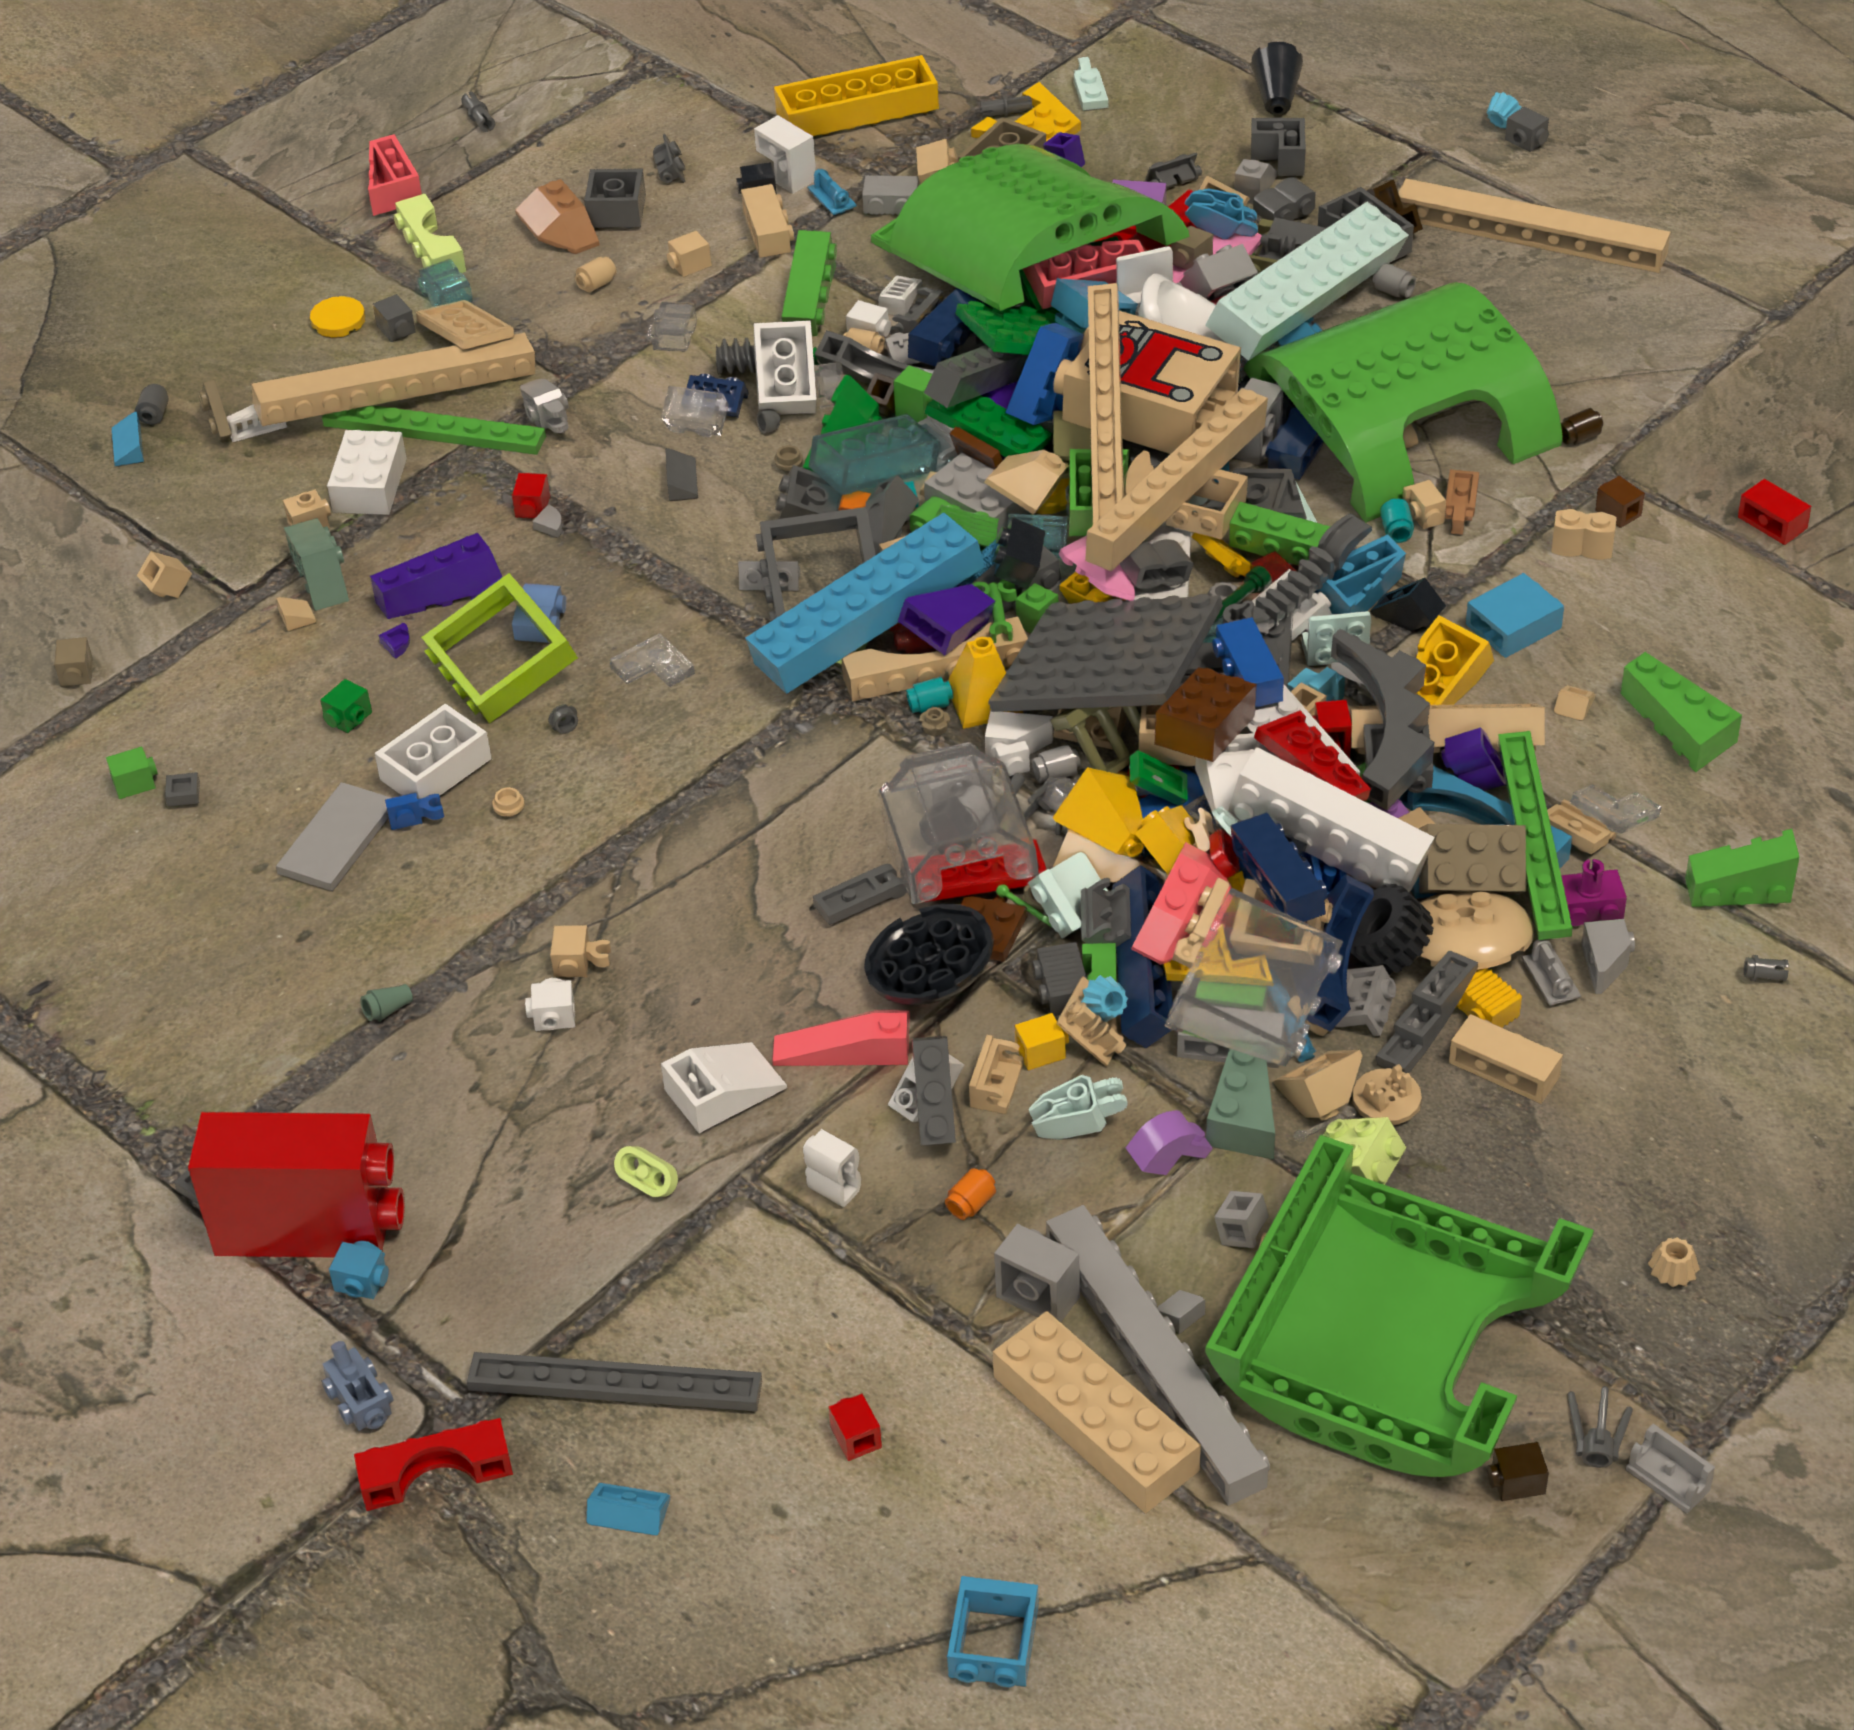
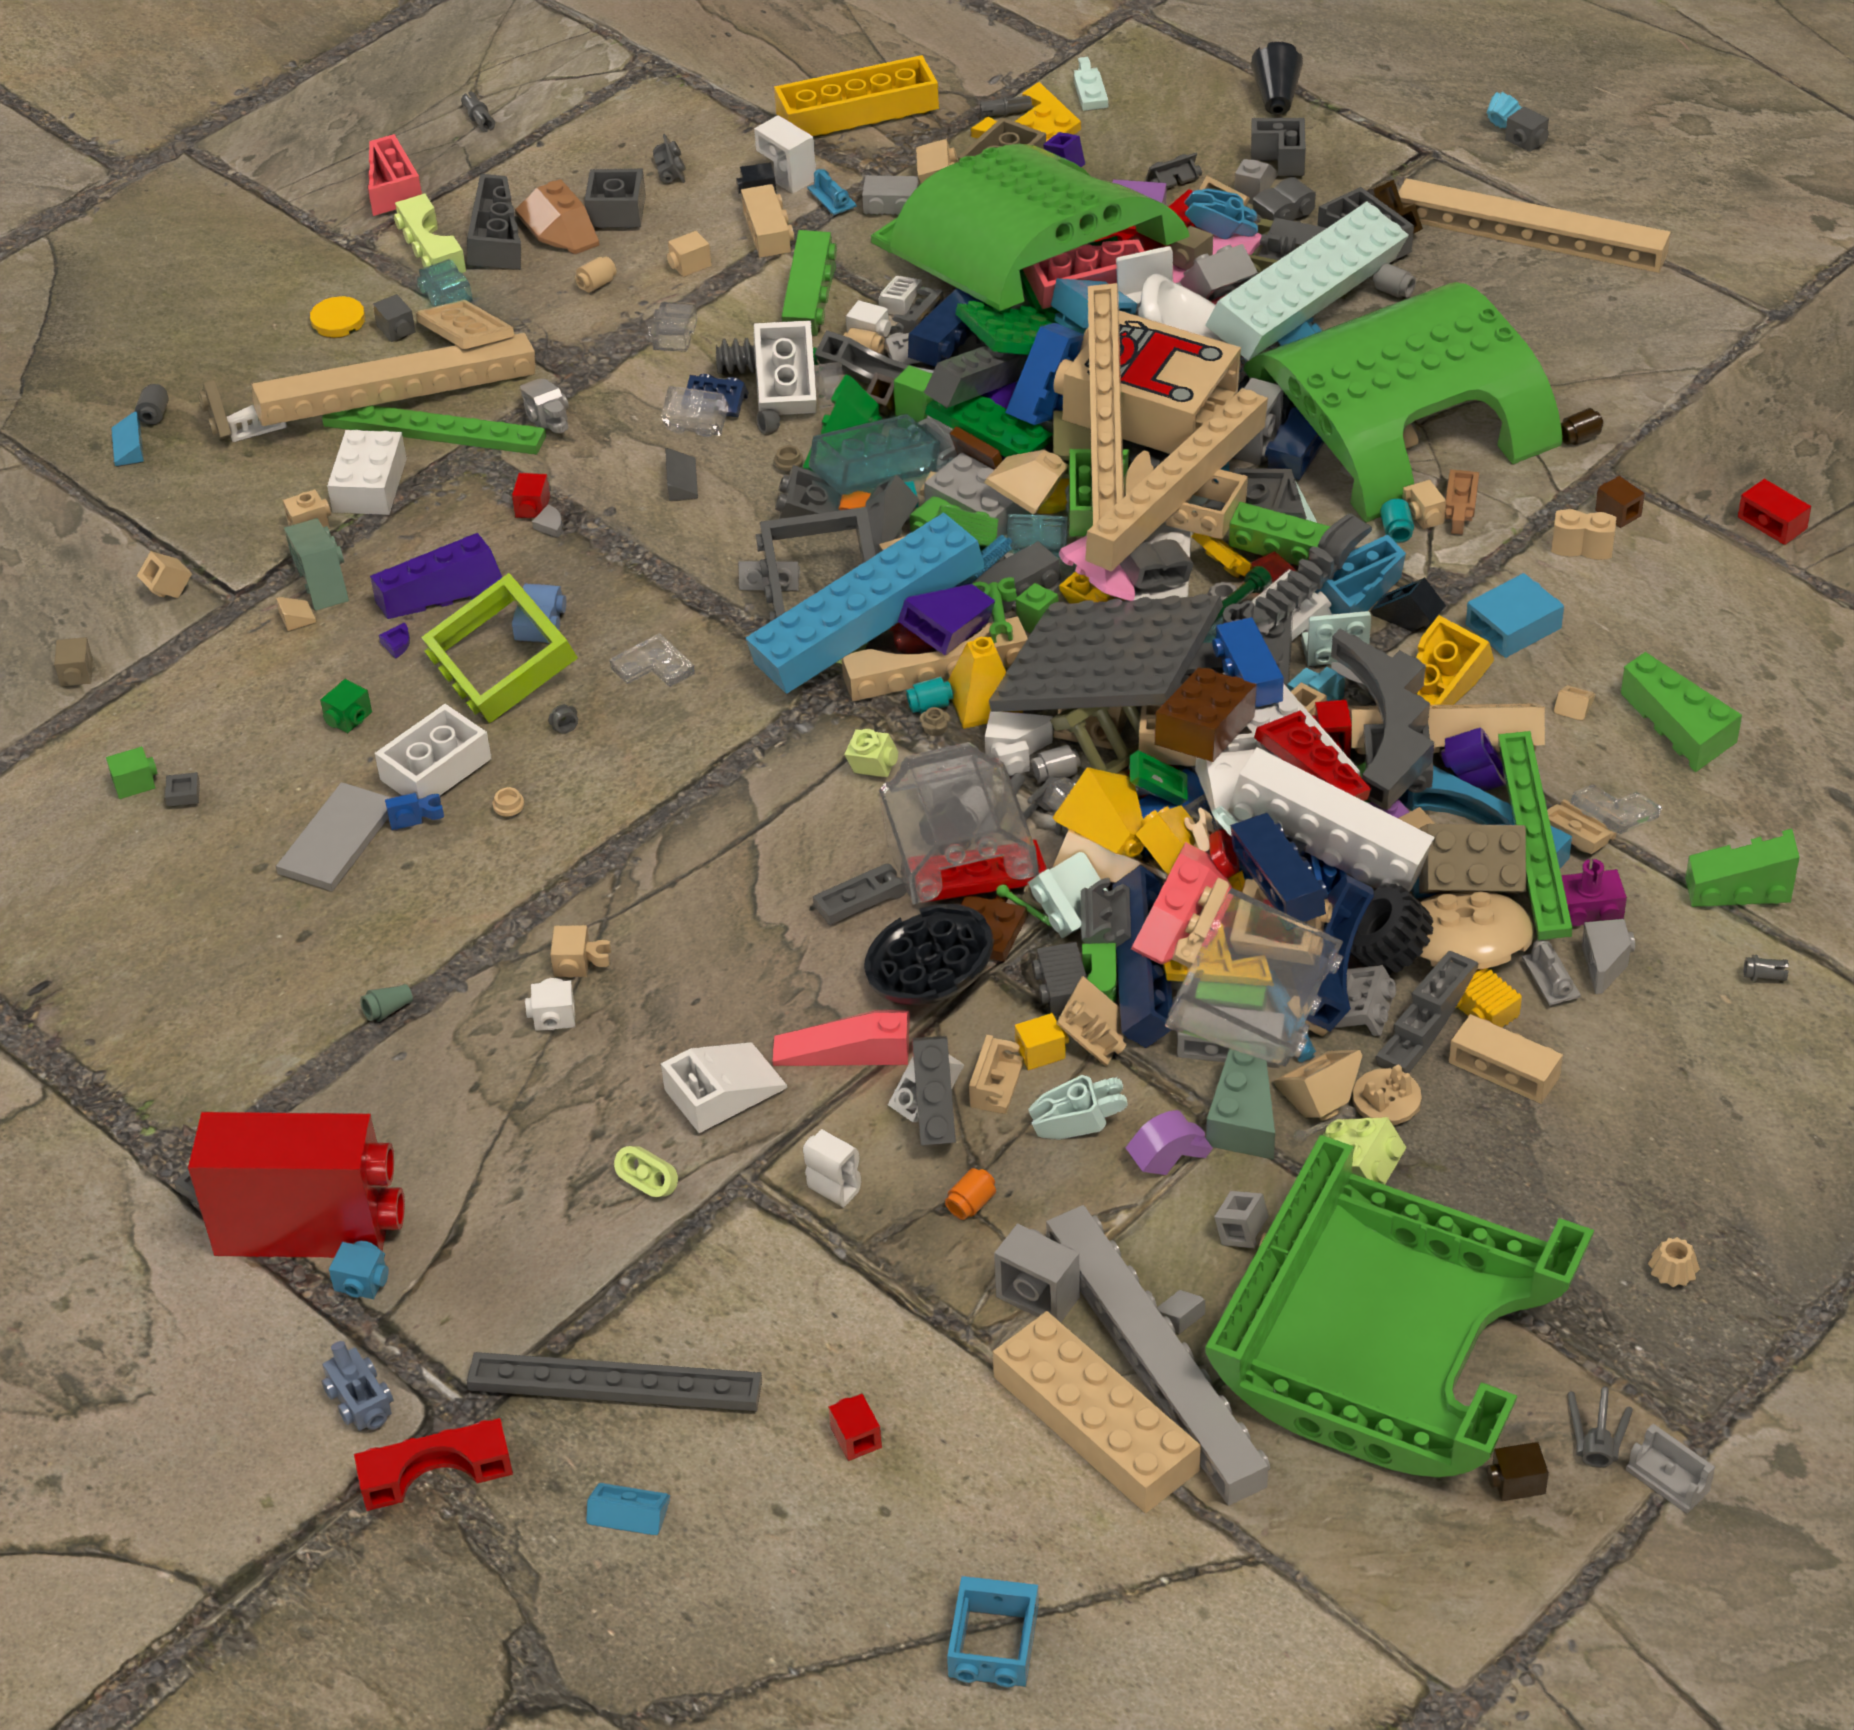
(493, 228): none -> dark grey wedge
(871, 753): none -> yellowish green brick
(1018, 552): black brick -> none
(1105, 998): medium azure piece -> none

